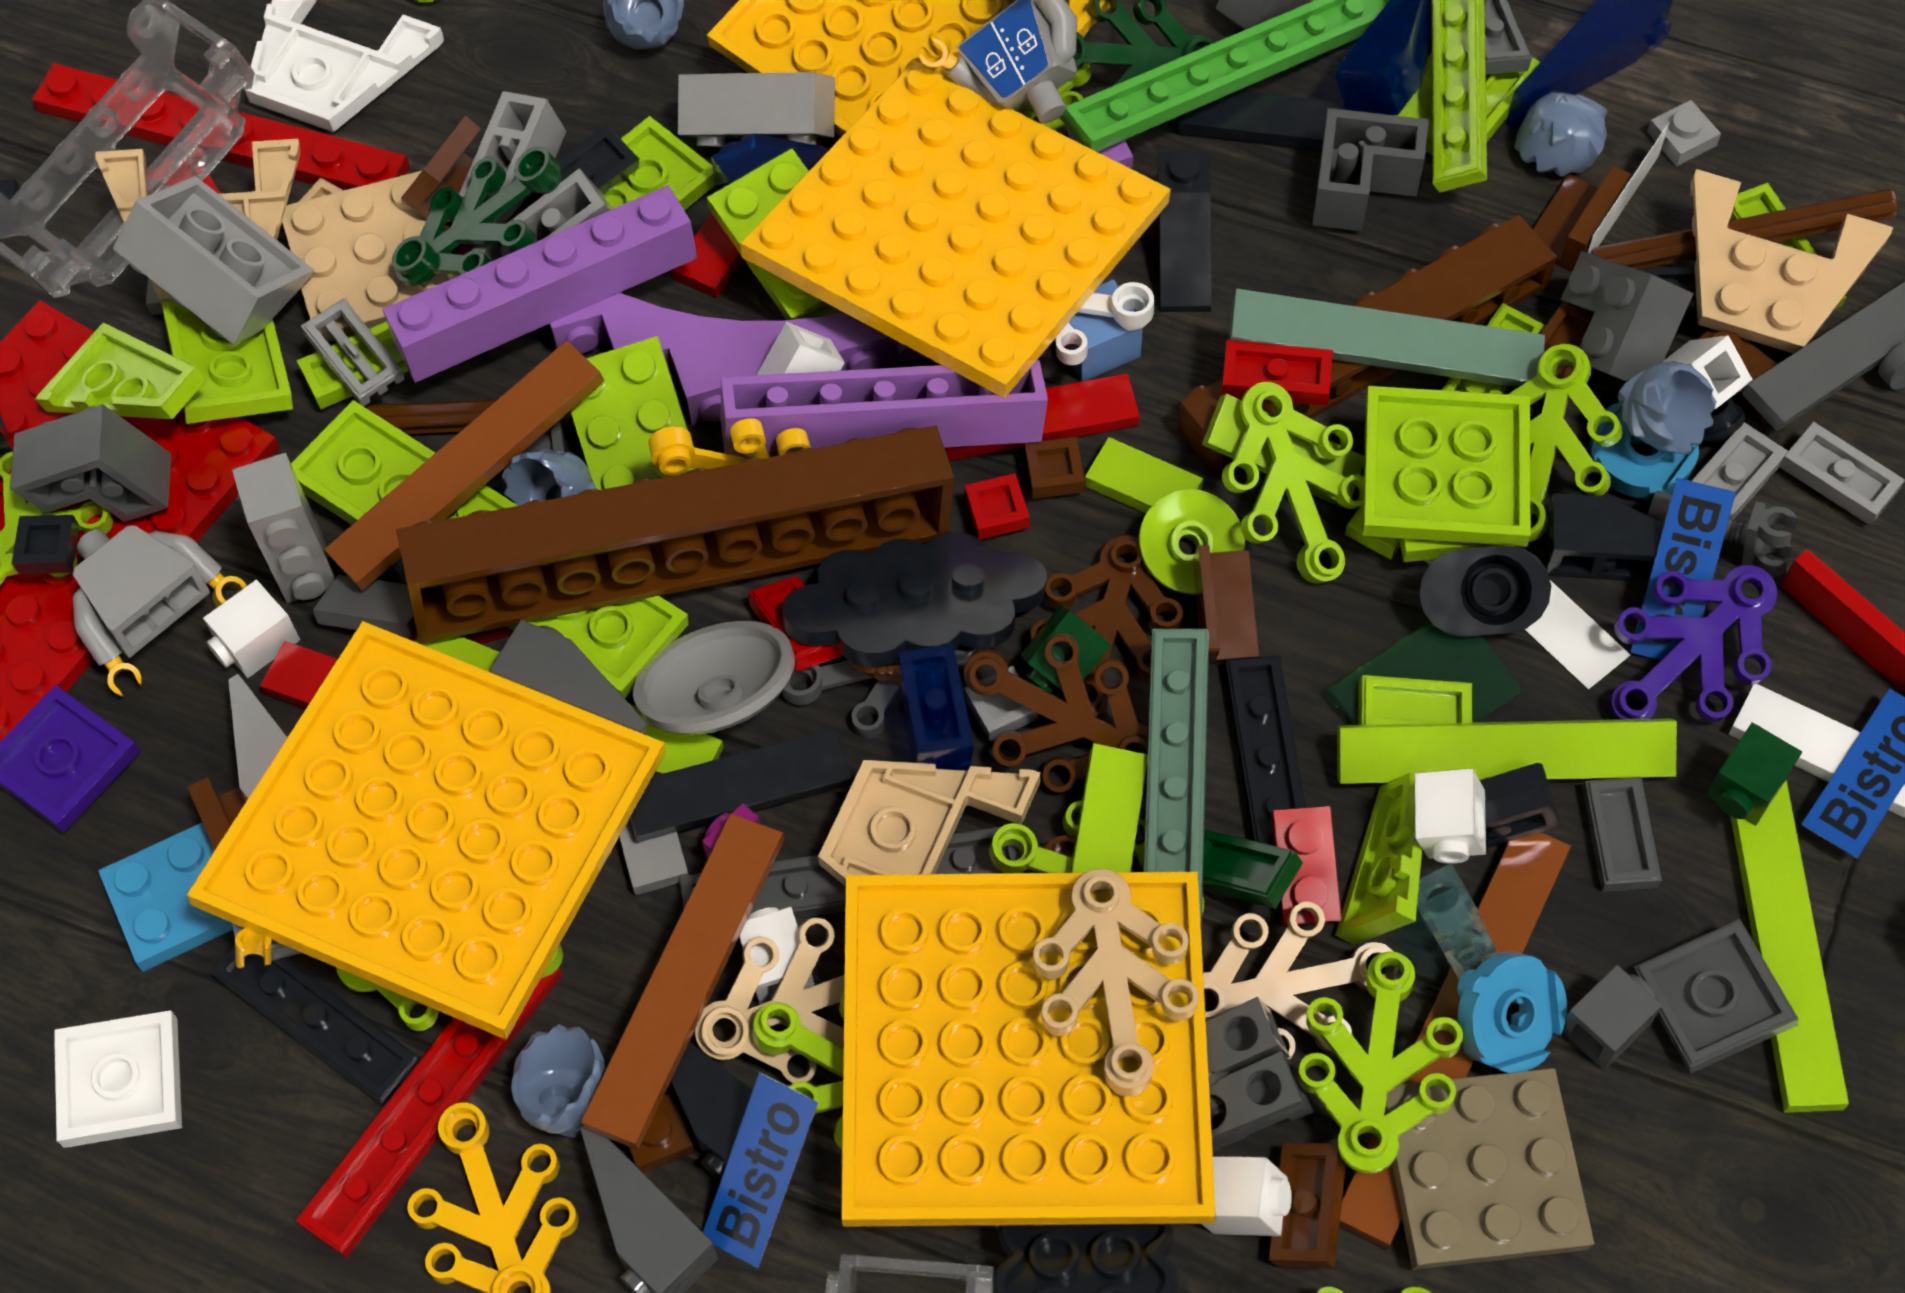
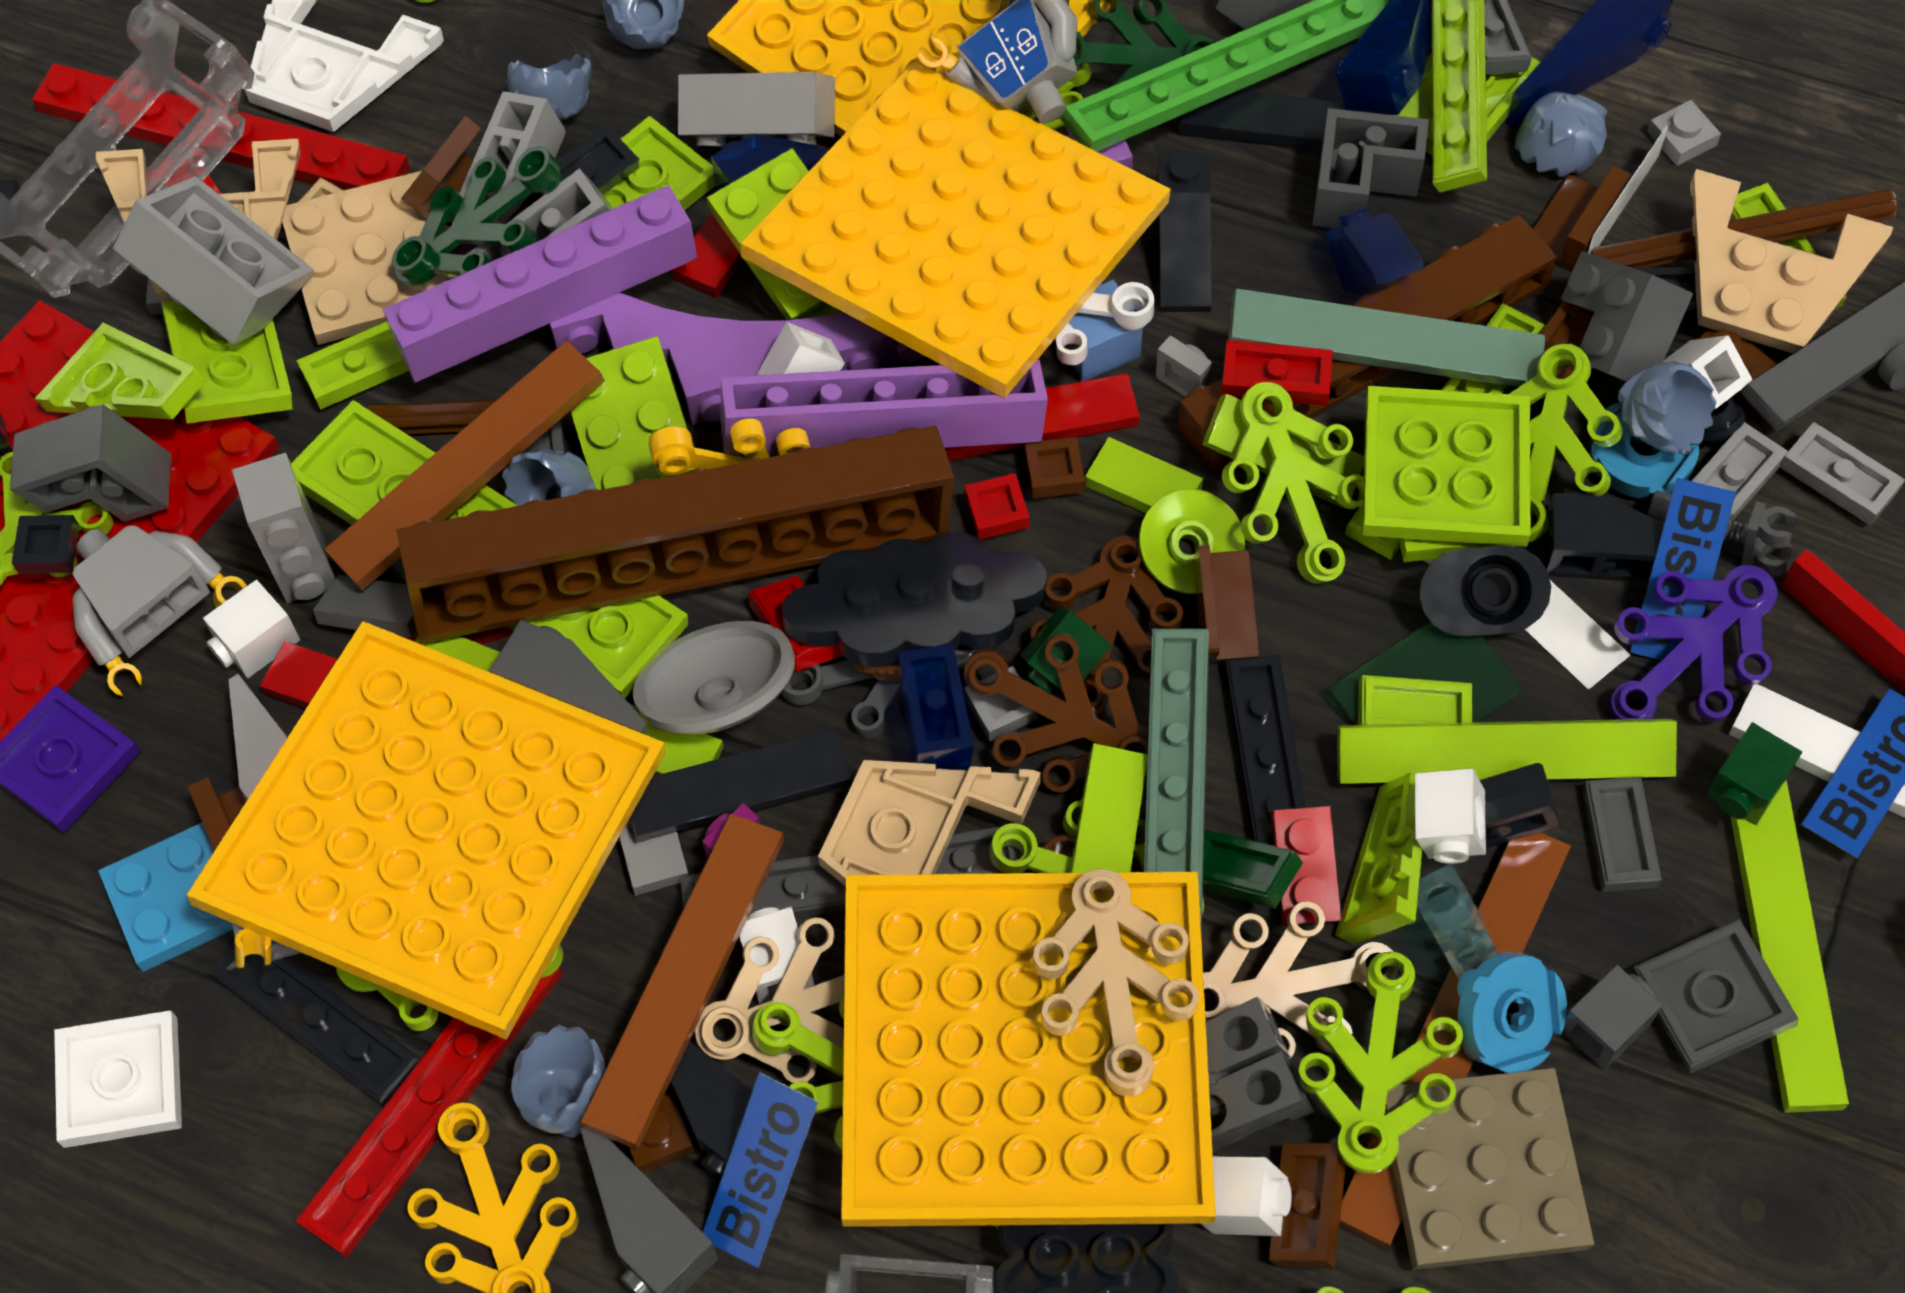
(375, 382): light grey tile -> none
(562, 84): none -> sand blue hair
(1182, 366): none -> light grey plate
(1371, 249): none -> clear blue slope

